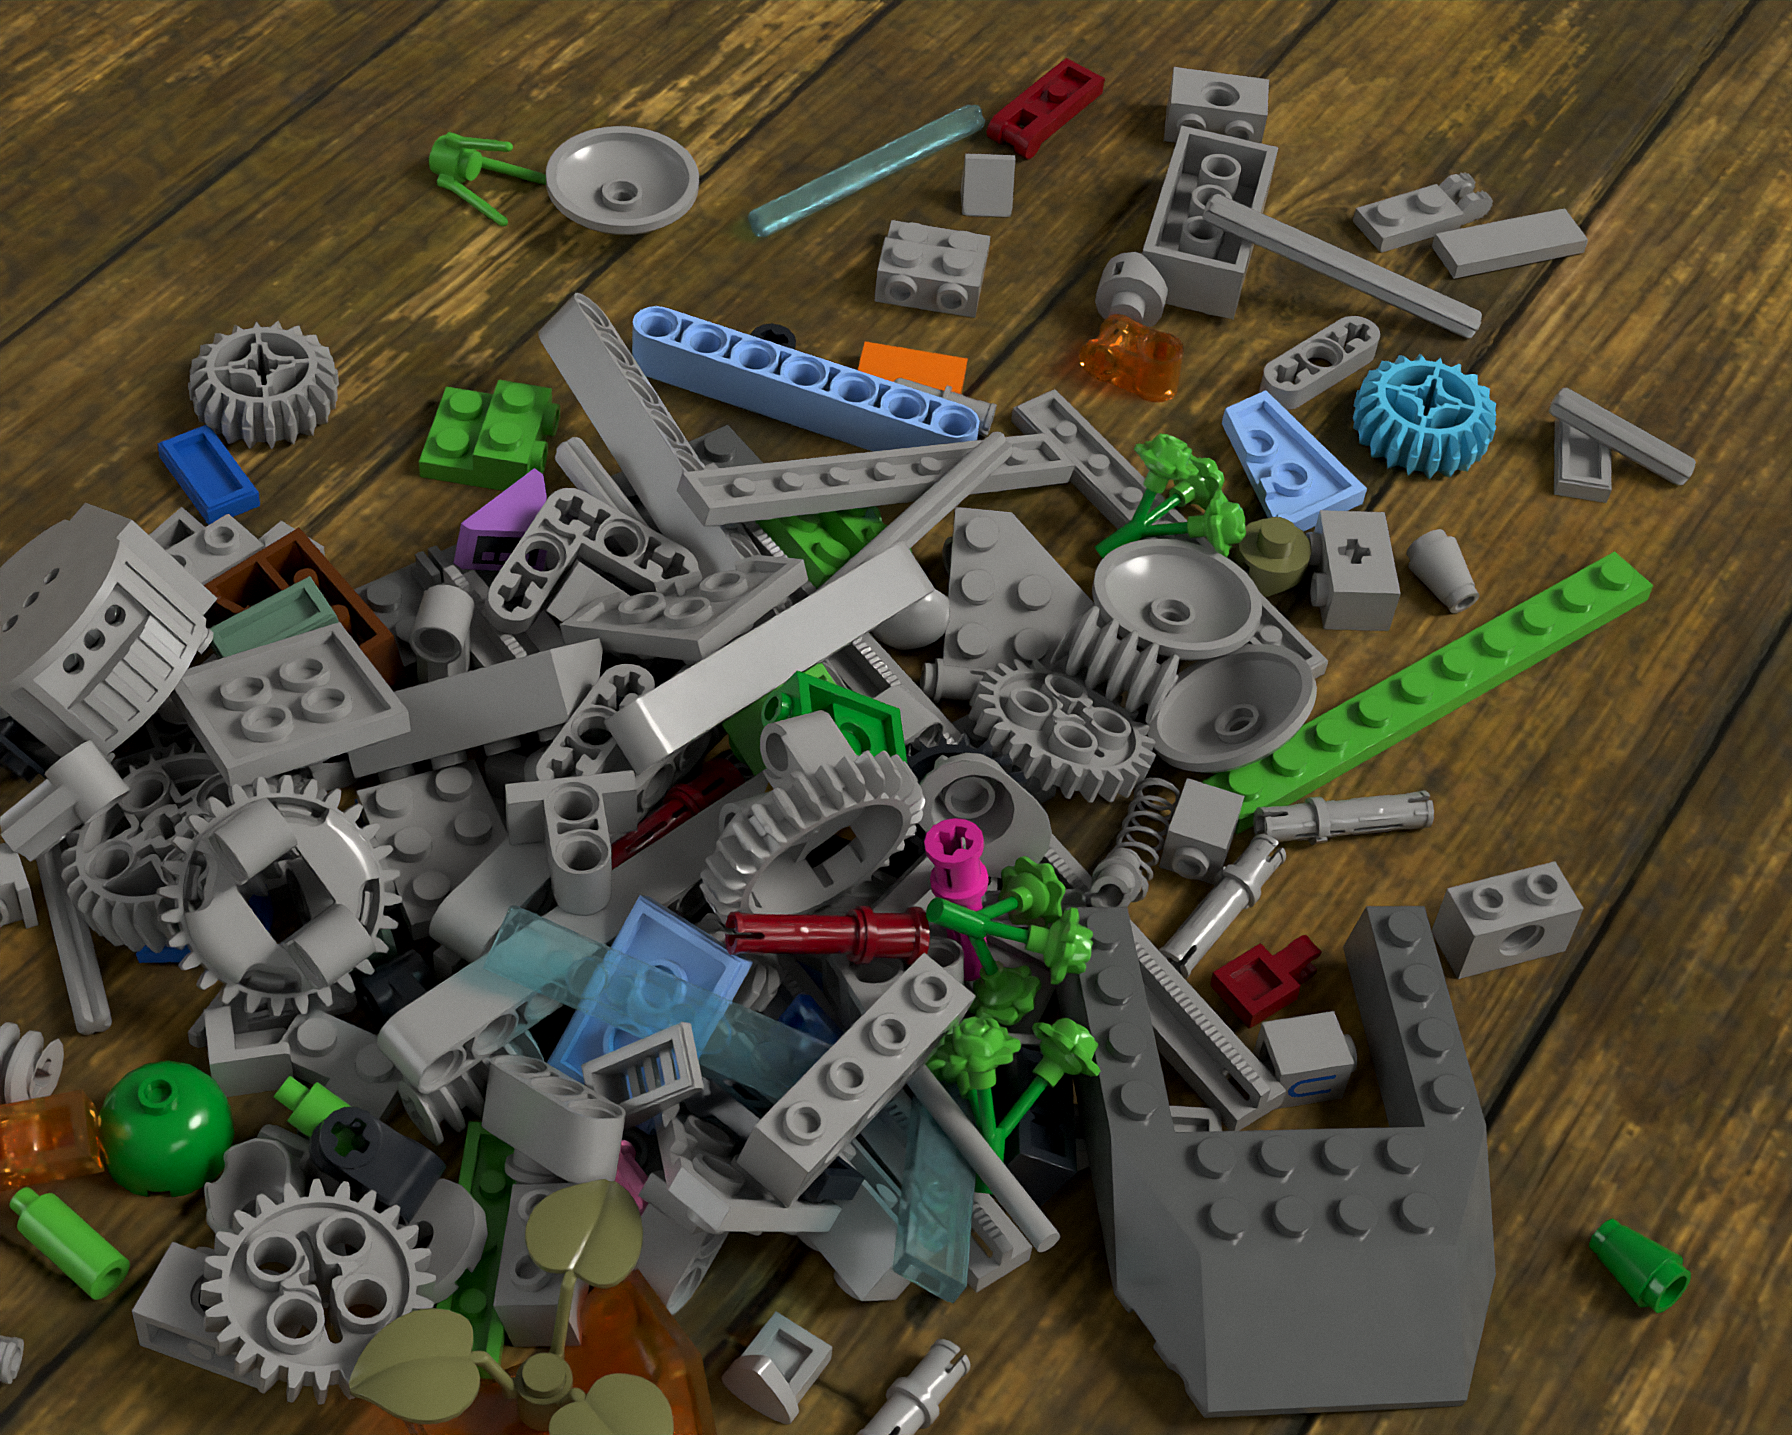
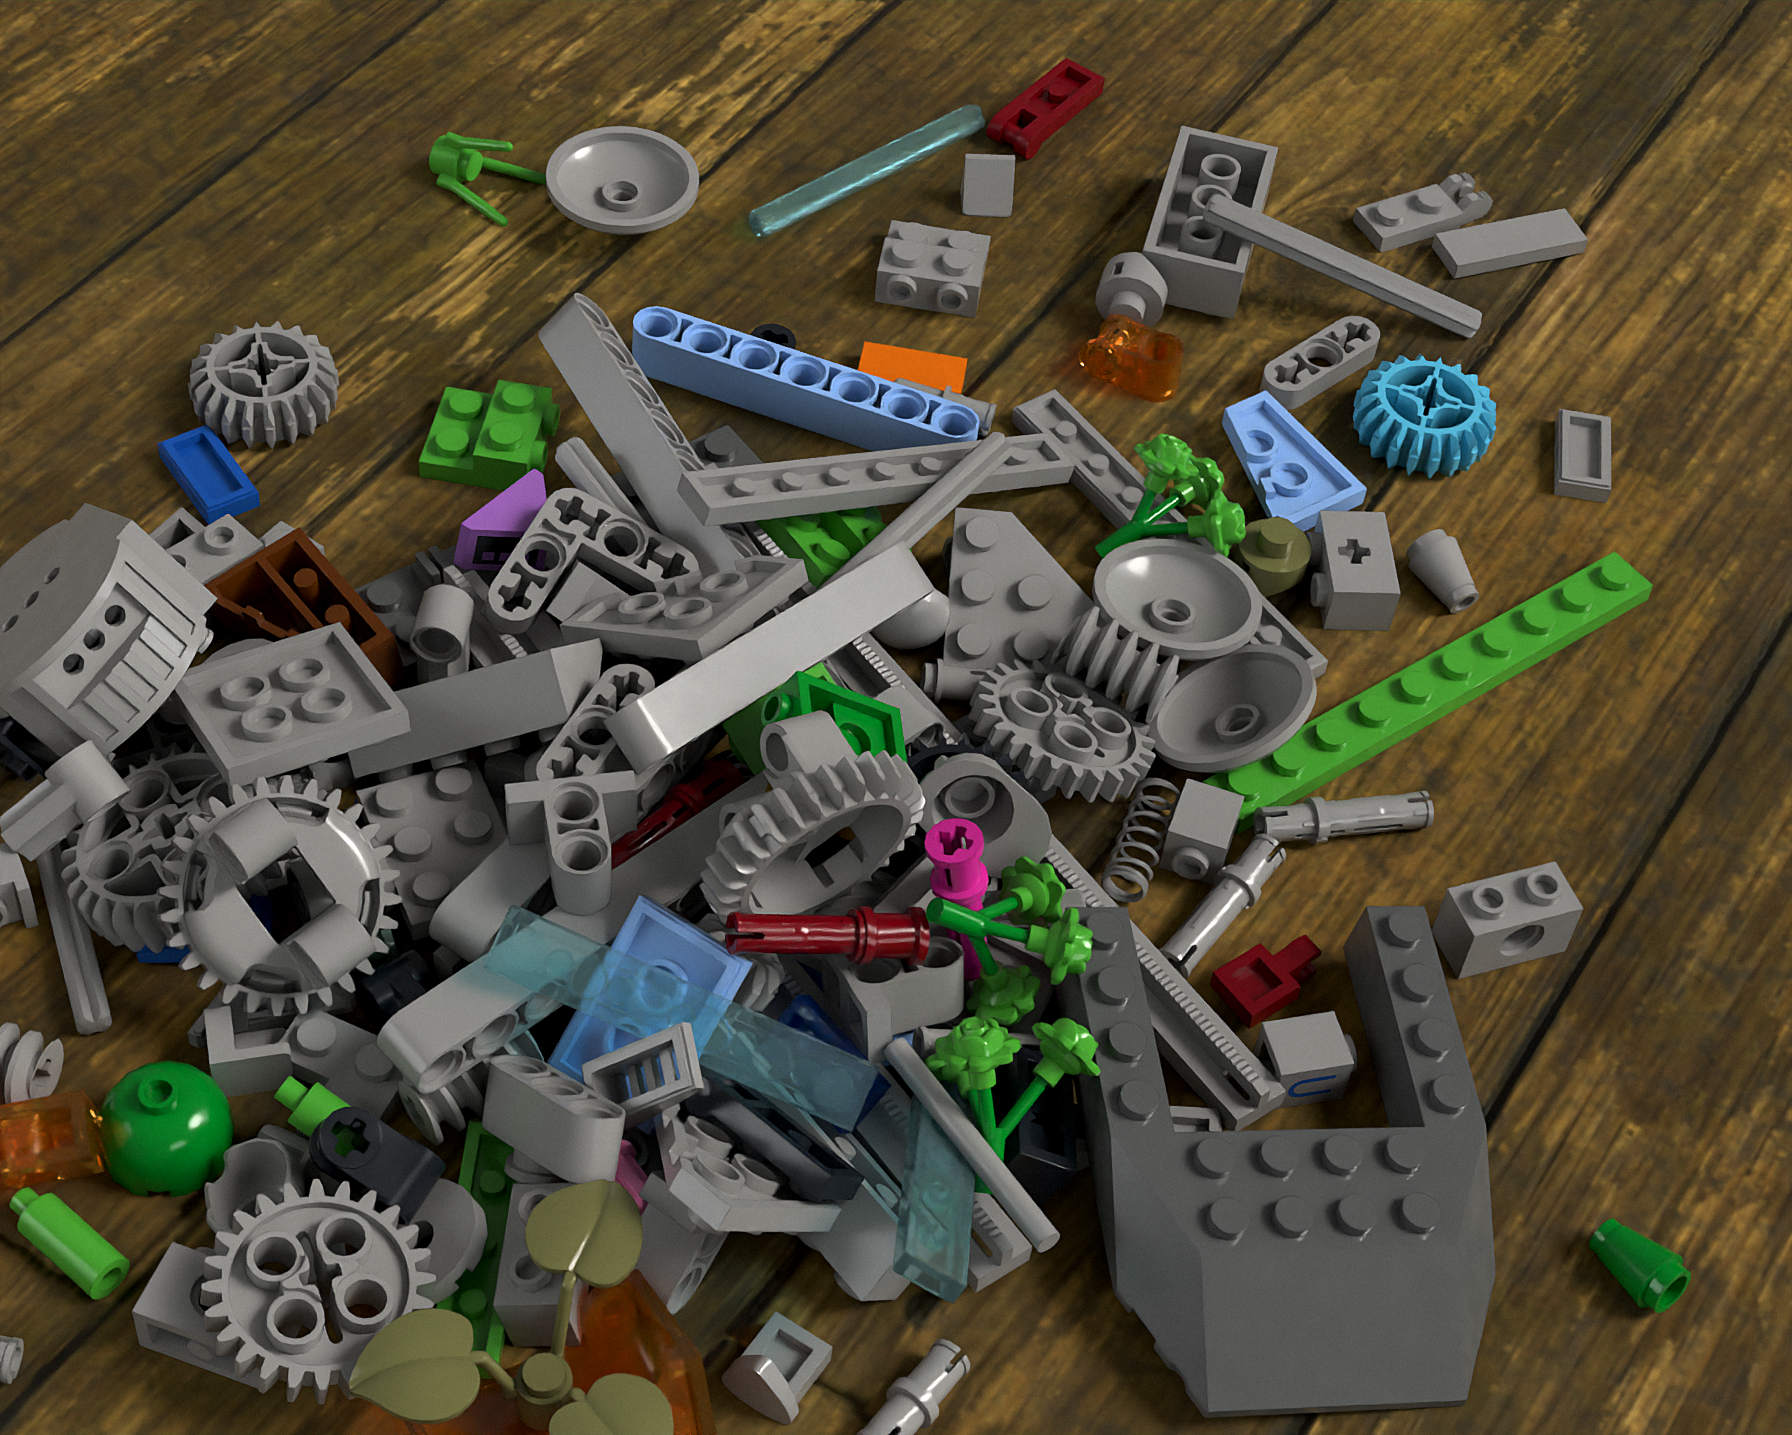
(273, 619): sand green tile -> none
(854, 1080): light grey brick -> none
(1116, 879): light grey pin -> none
(1216, 104): light grey brick -> none
(1622, 436): light grey axle -> none

